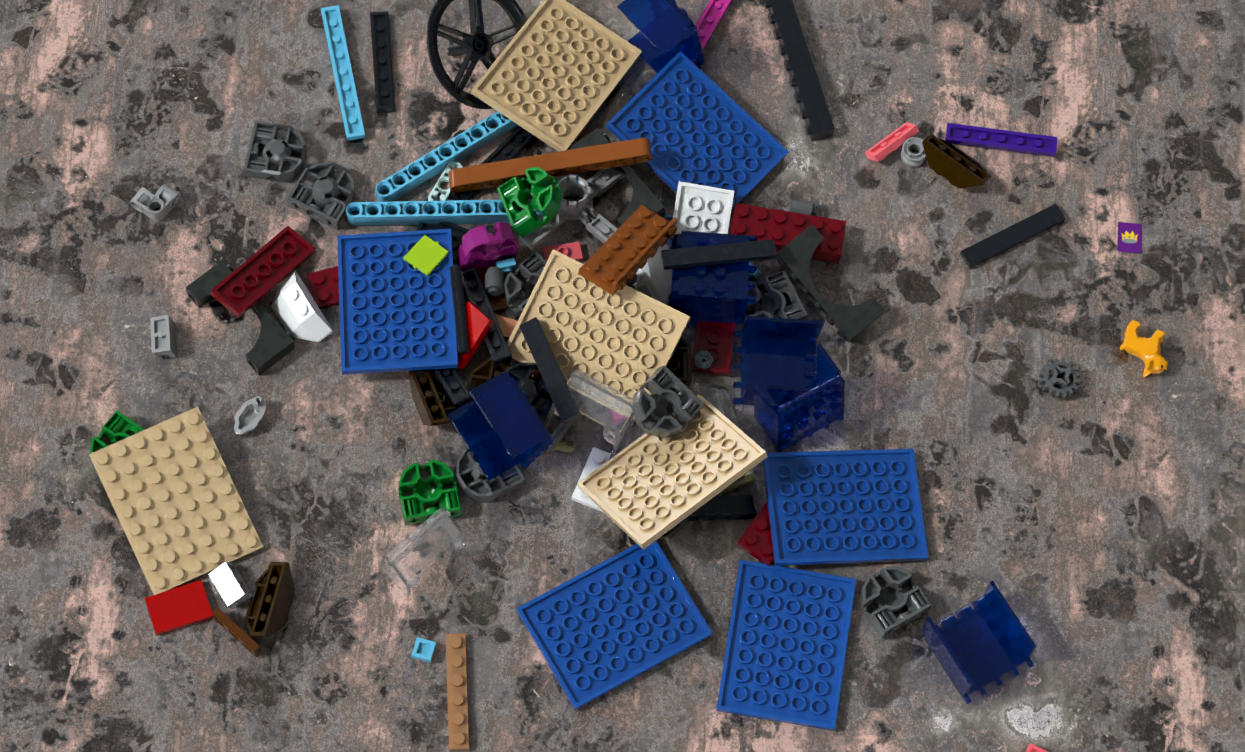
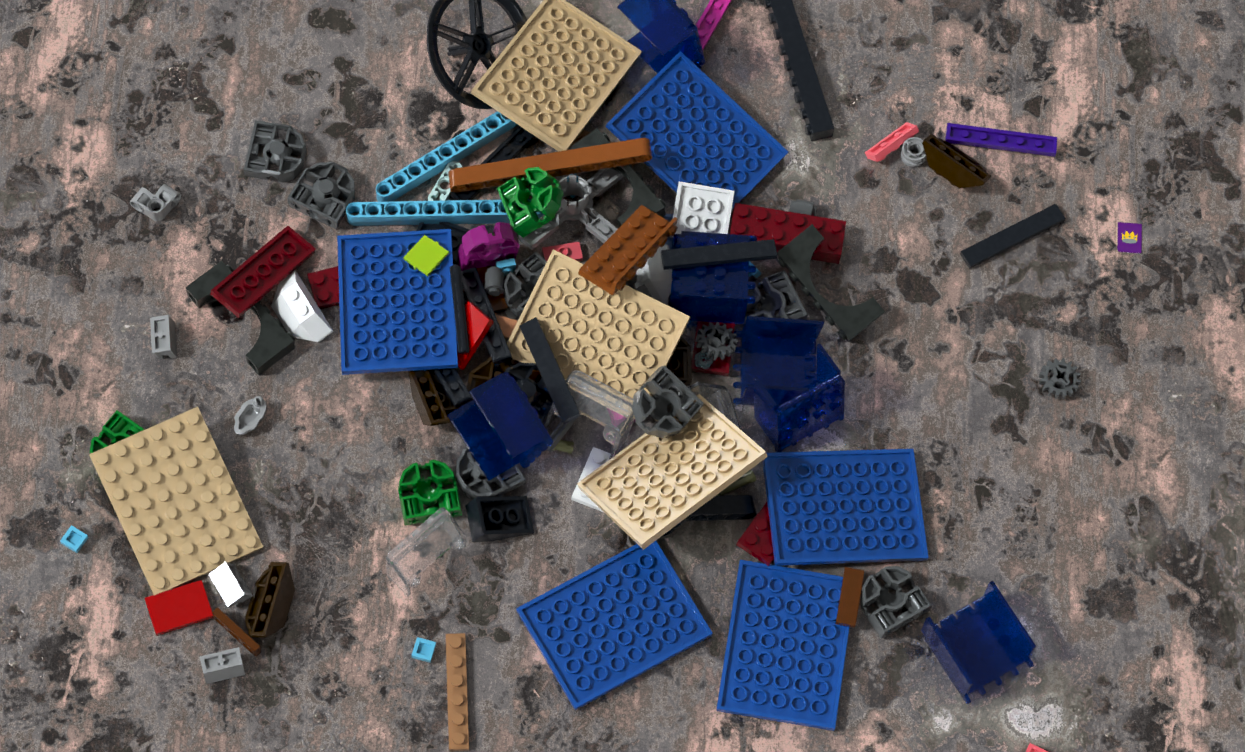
(74, 539): none -> medium azure plate
(222, 665): none -> light grey hinge
(342, 73): medium azure plate -> none
(382, 62): black tile -> none
(499, 518): none -> black slope
(716, 340): none -> dark grey gear
(849, 597): none -> reddish brown tile
(1145, 348): light orange animal -> none

